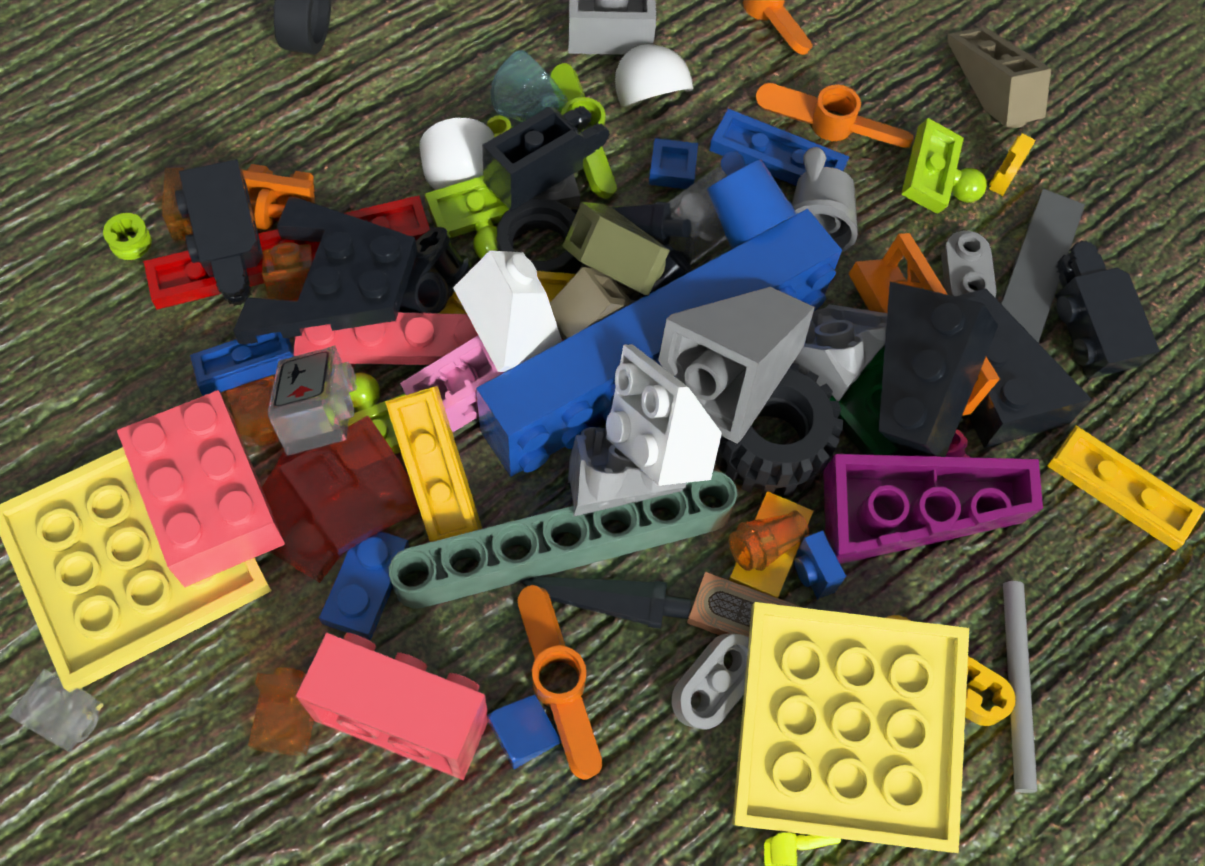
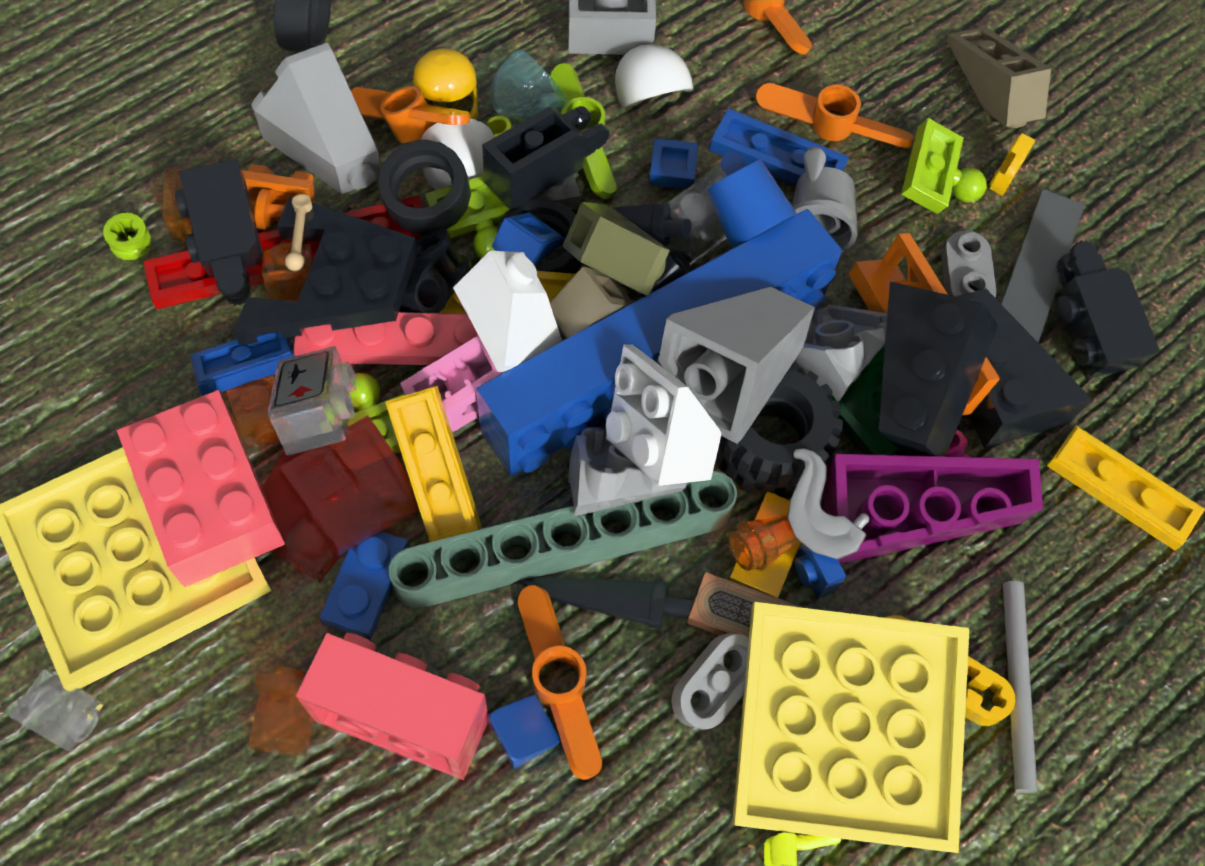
(301, 205): none -> tan hinge
(317, 121): none -> light grey slope
(406, 111): none -> orange piece
(417, 156): none -> black tyre
(446, 77): none -> yellow helmet
(527, 235): none -> blue slope
(812, 526): none -> light grey piece

